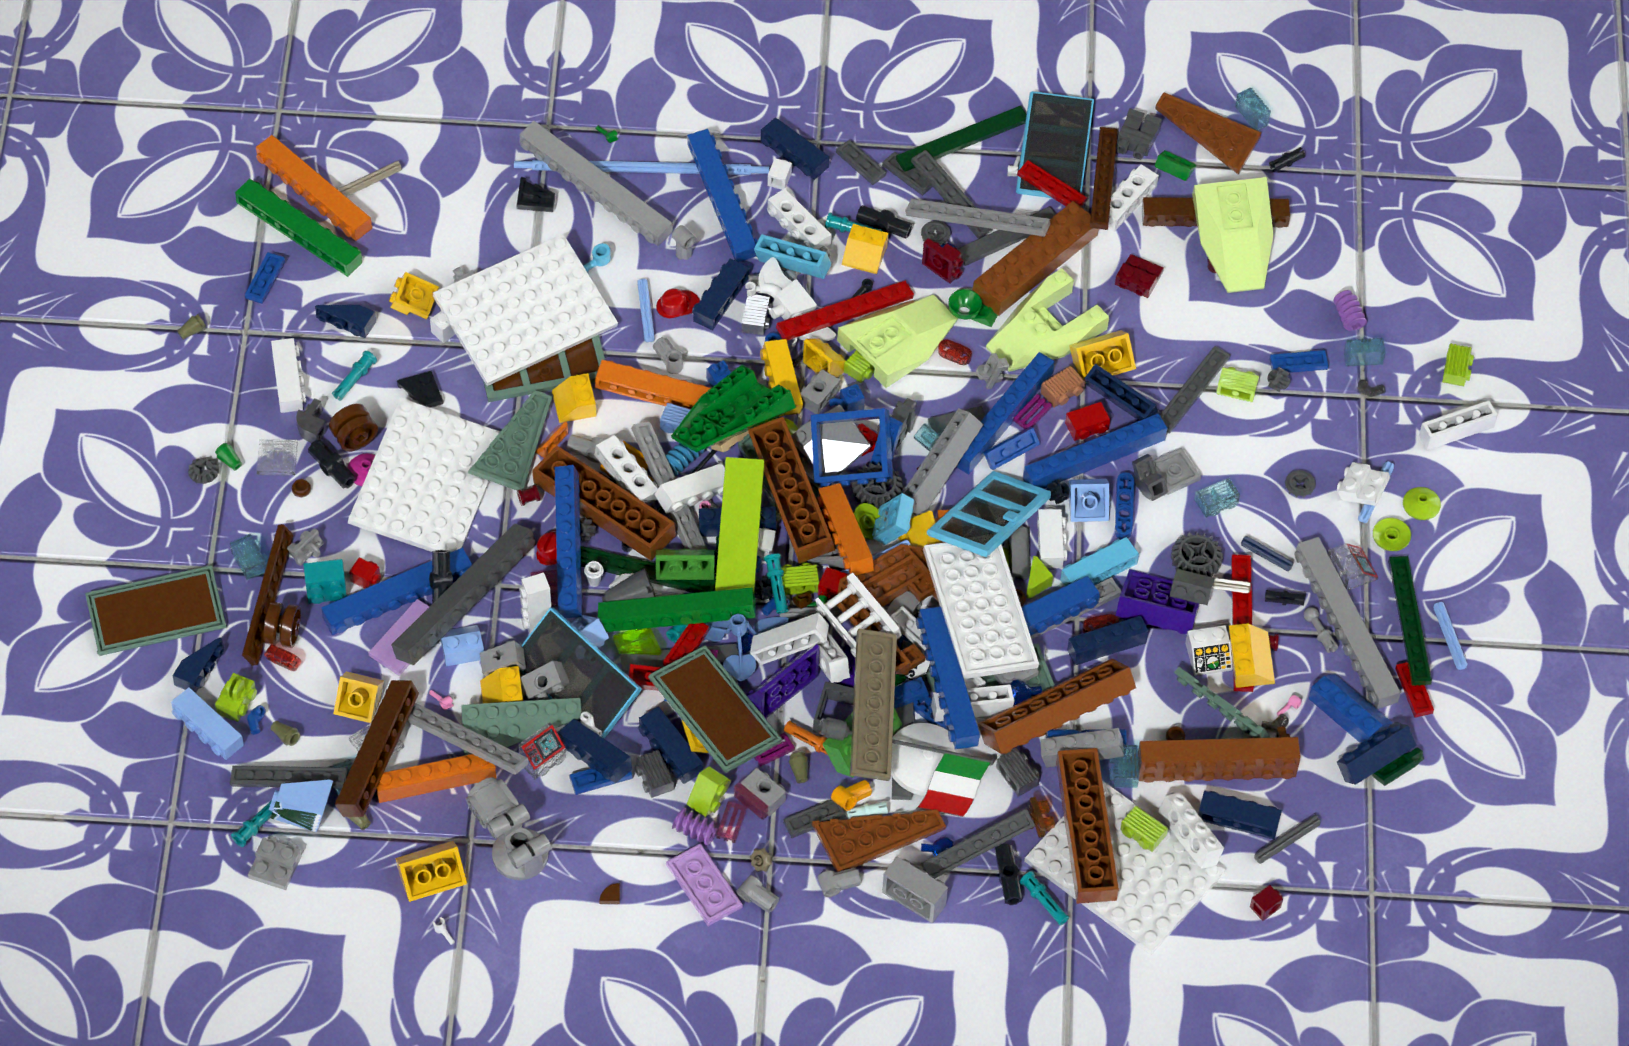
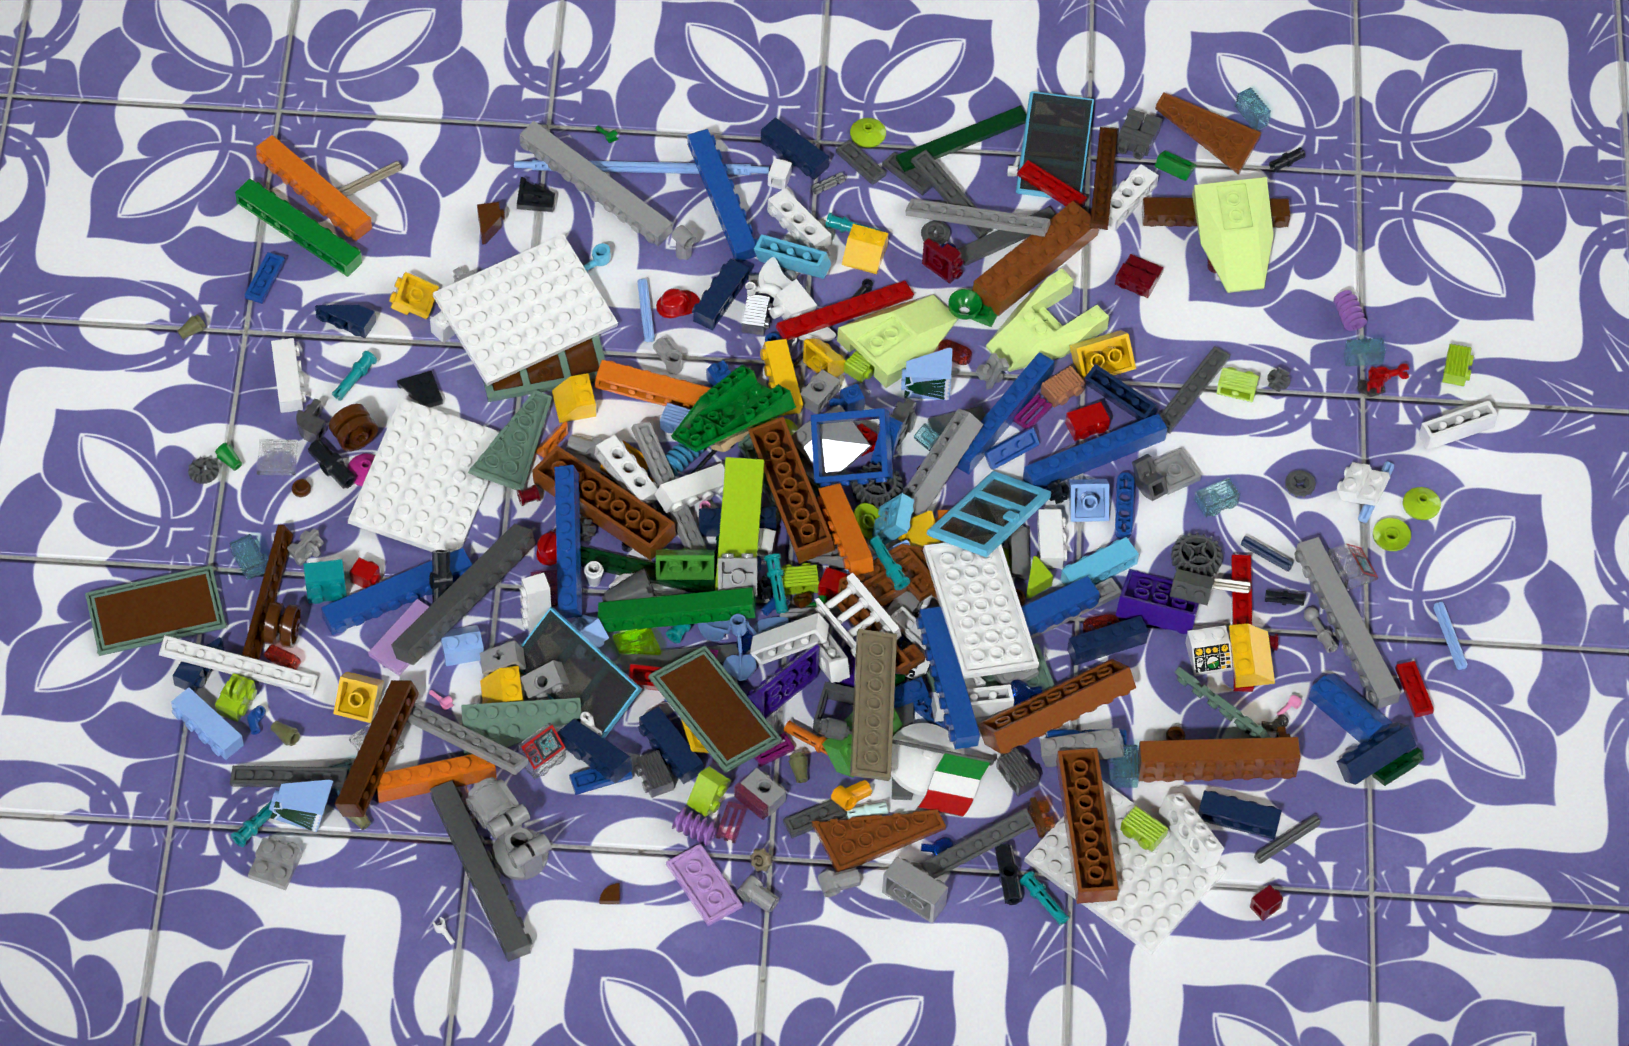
(238, 664): none -> white tile
(431, 871): yellow slope -> none
(480, 871): none -> dark grey brick
(489, 220): none -> reddish brown slope
(687, 642): red plate -> none
(737, 572): none -> light grey plate
(828, 183): none -> dark grey axle
(868, 138): none -> lime dish
(885, 221): black piece -> none
(893, 570): none -> teal pin
(928, 376): none -> light blue slope
(1300, 361): blue plate -> none
(1381, 374): none -> red piece
(1410, 621): dark green tile -> none

